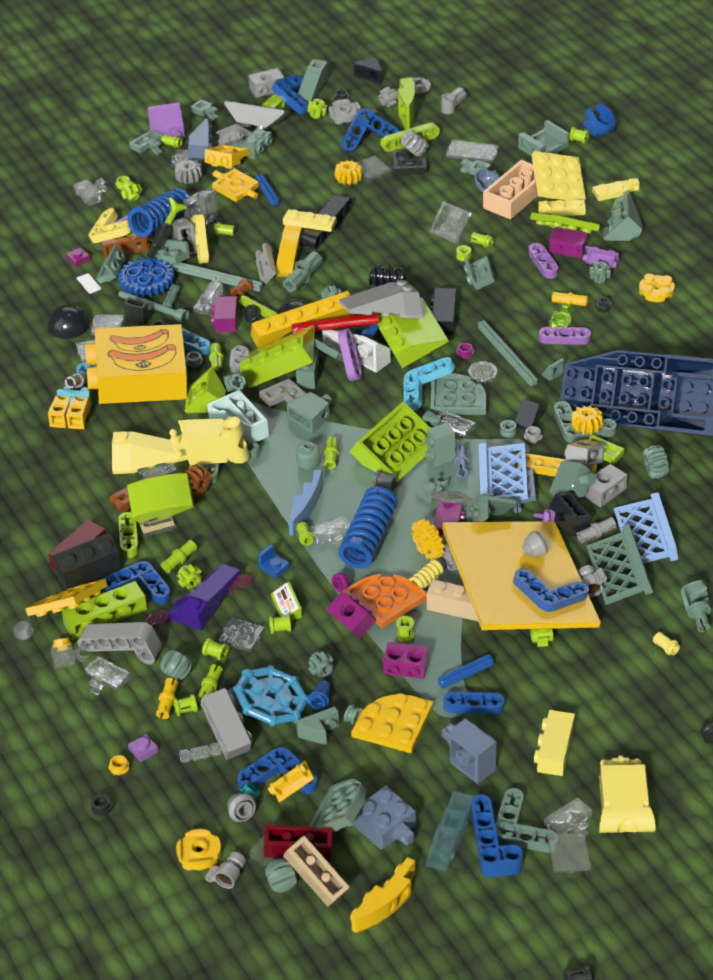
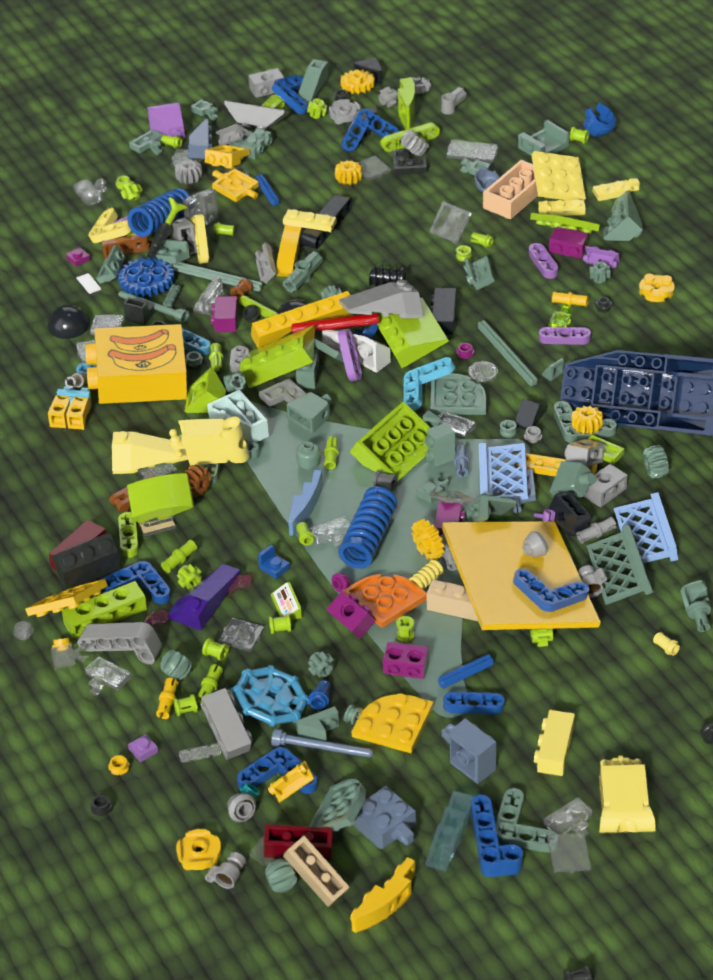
(280, 738): none -> sand blue piece
(357, 81): none -> yellow gear

